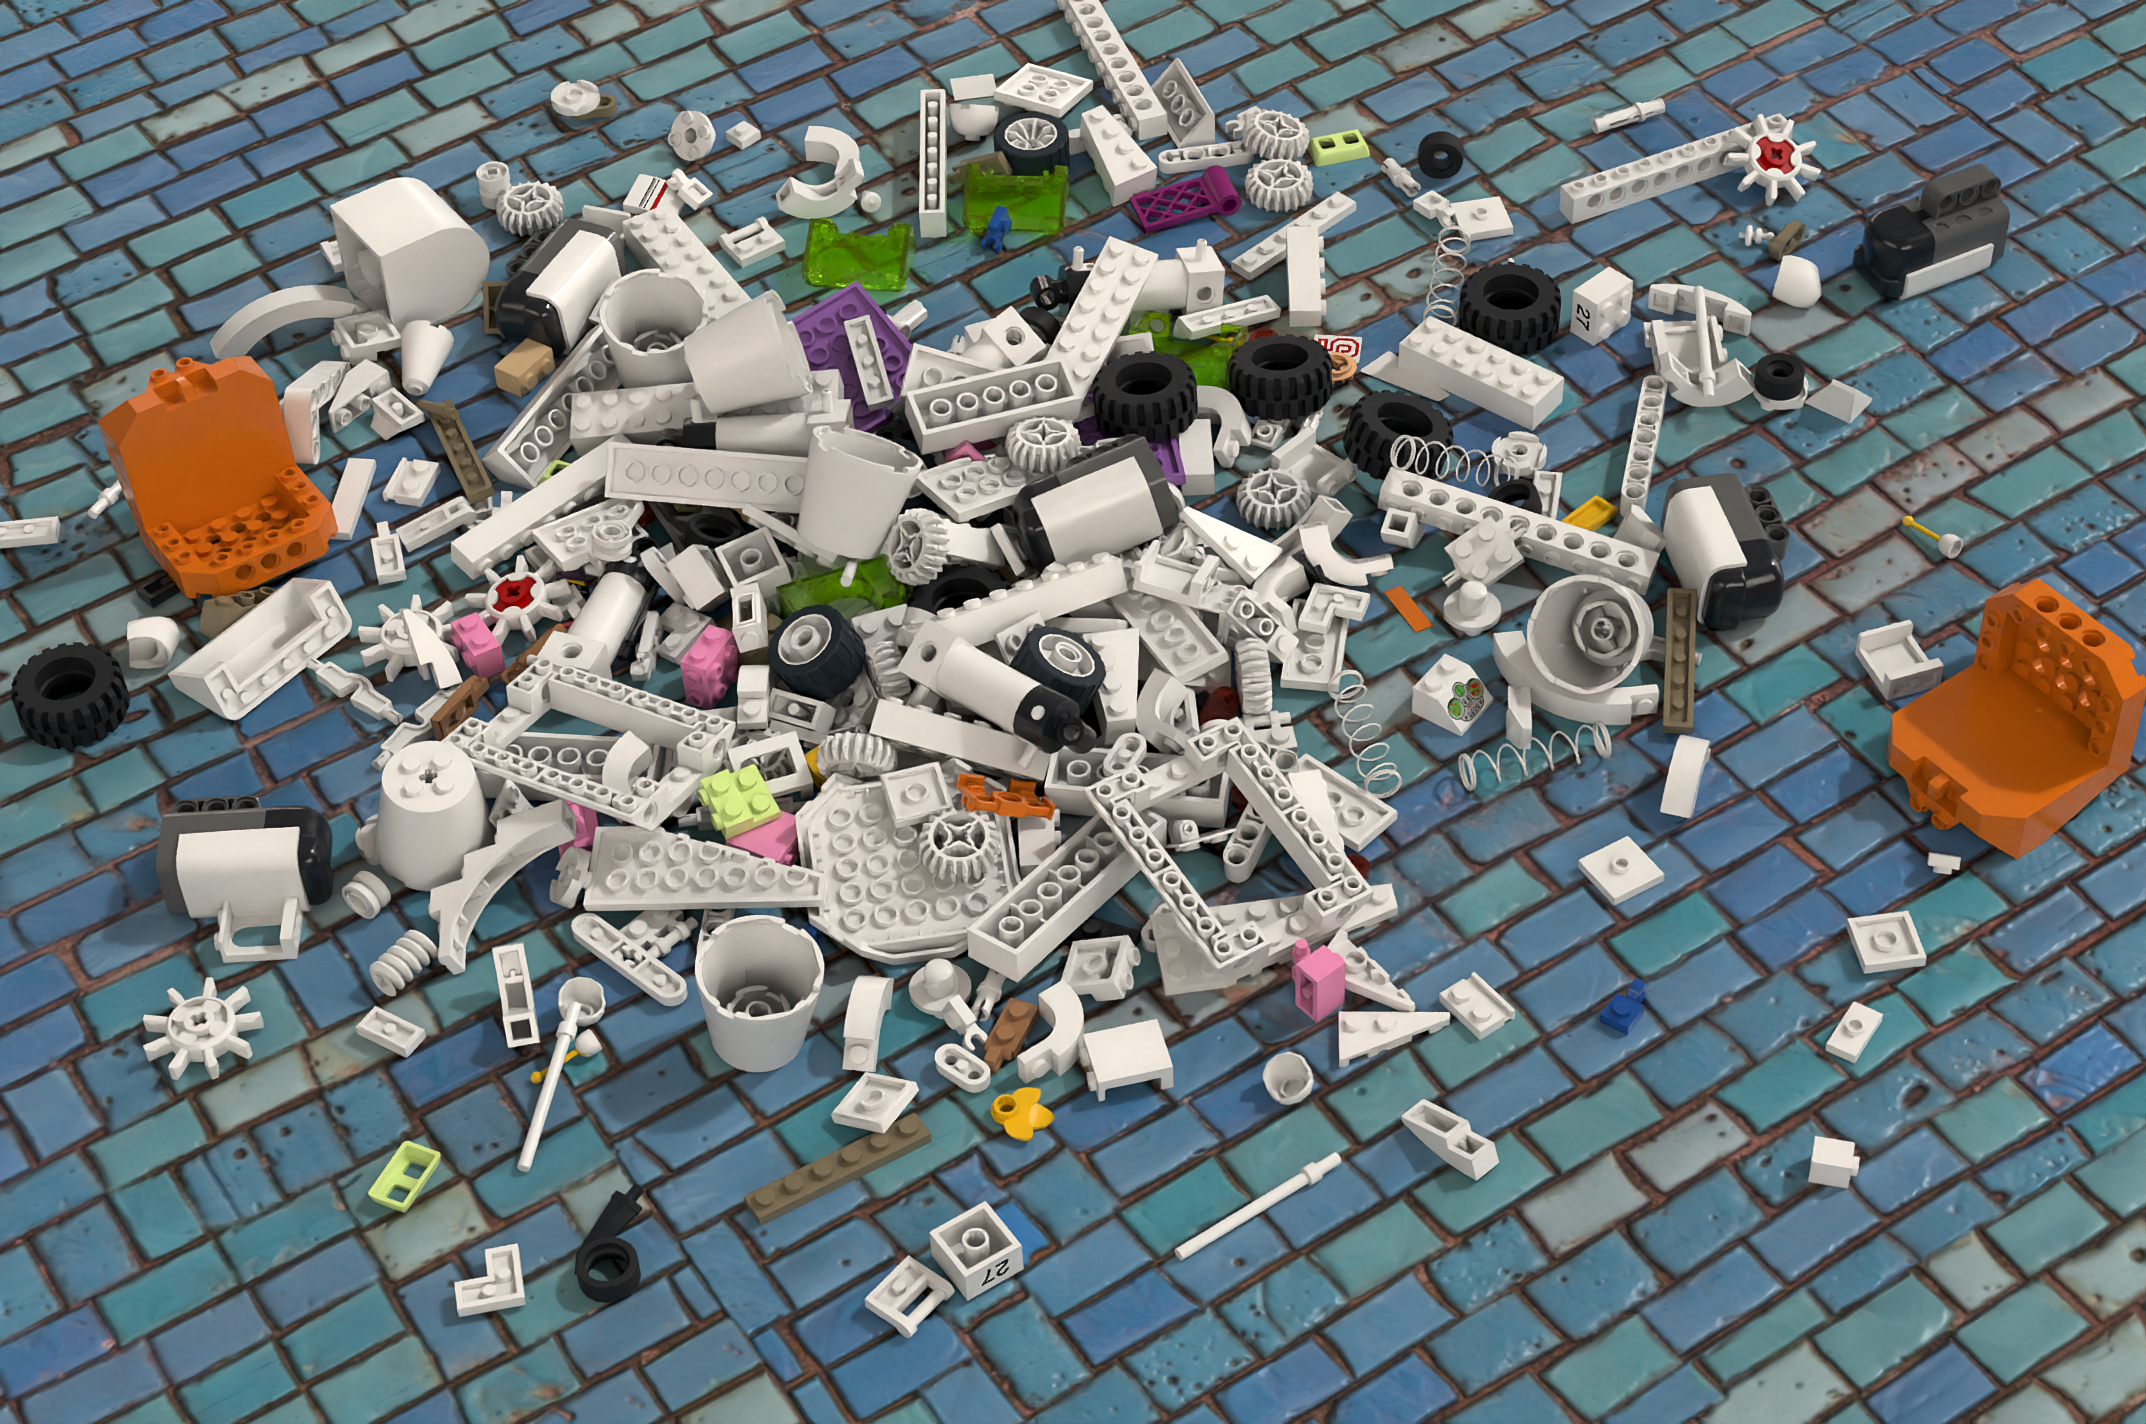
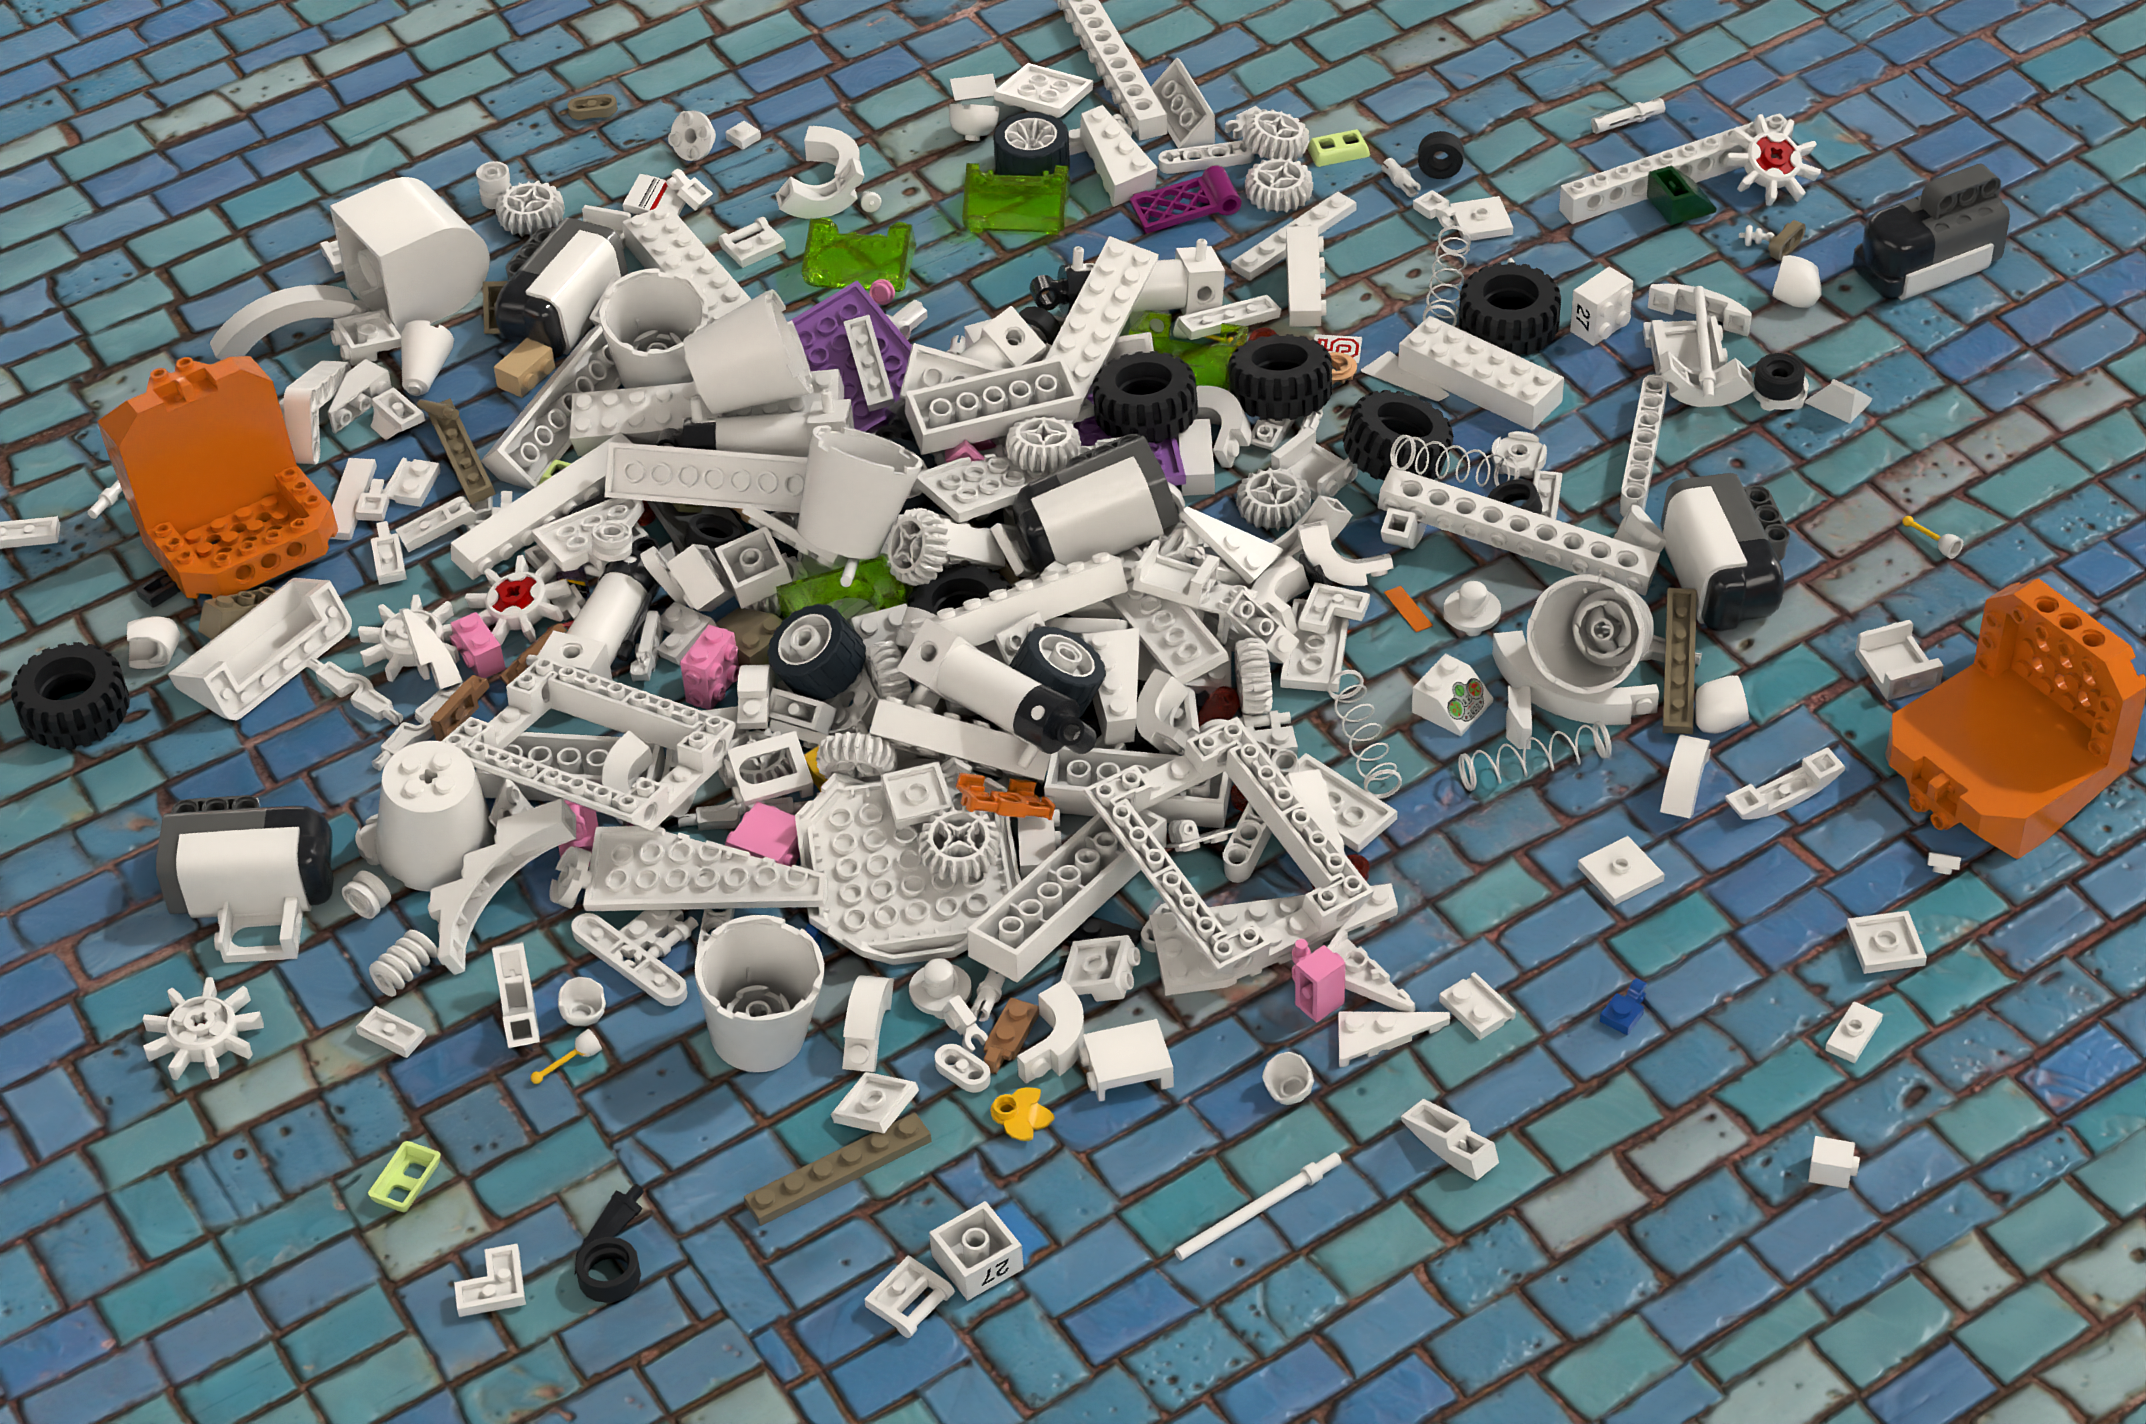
(373, 505): none -> white plate
(565, 1033): white bar -> none
(575, 98): white tile -> none
(738, 800): yellowish green plate -> none
(750, 633): white window -> none
(882, 291): none -> bright pink plate
(933, 163): white brick -> none
(989, 161): dark tan plate -> none
(998, 226): blue plate -> none
(1120, 757): white plate -> none
(1484, 553): white plate -> none
(1592, 514): yellow tile -> none
(1677, 196): none -> dark green slope
(1720, 705): none -> white piece
(1789, 790): none -> white slope

